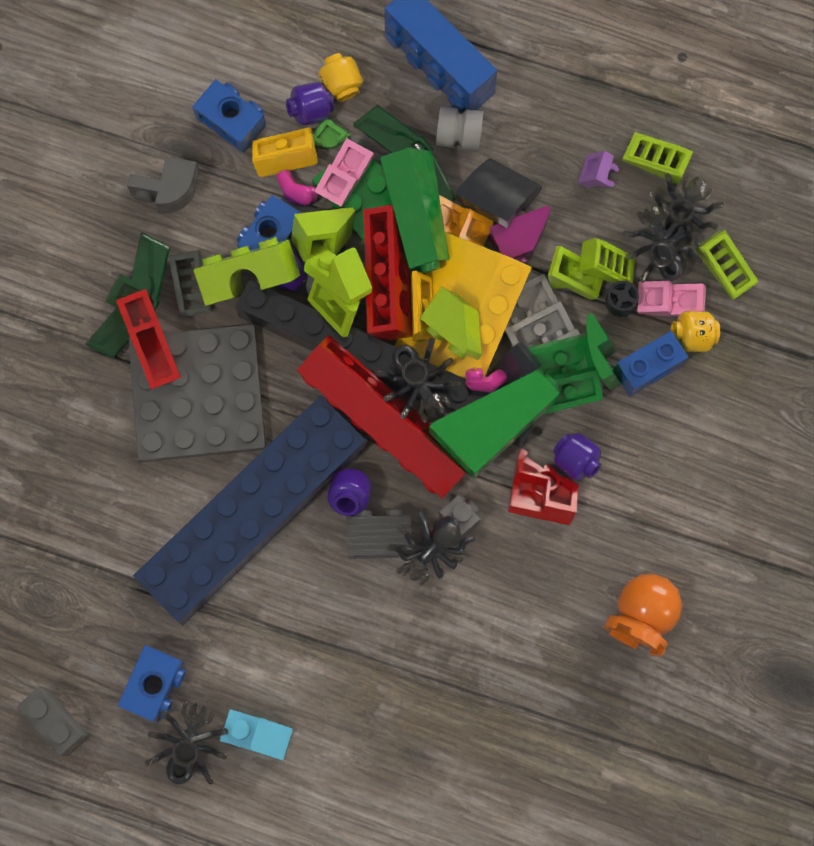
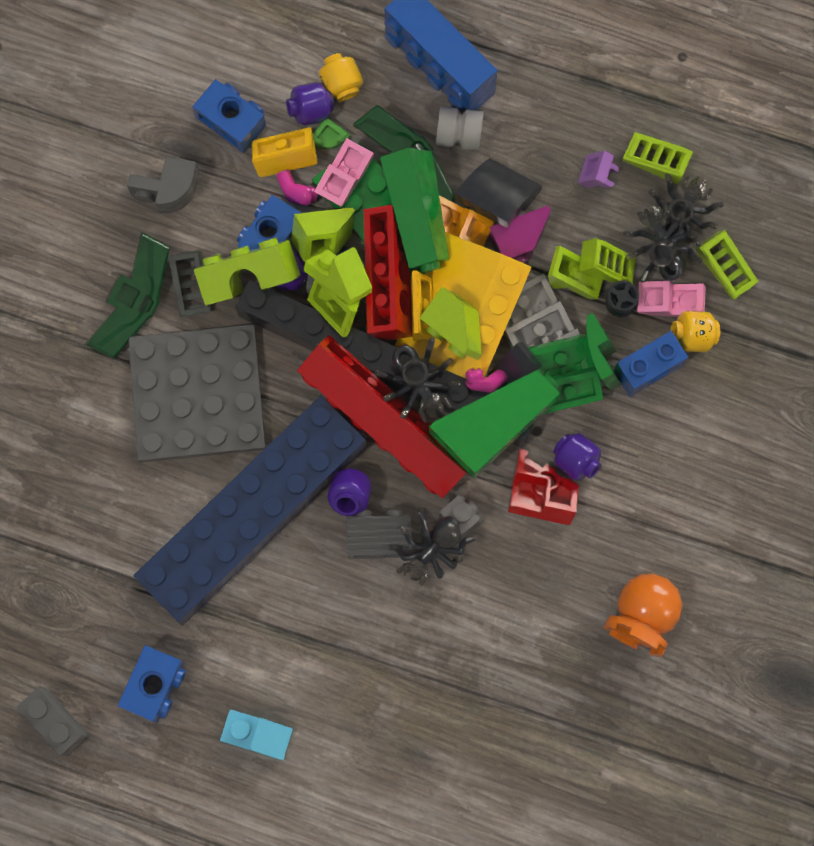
(148, 339): red slope -> none
(186, 749): animal -> none

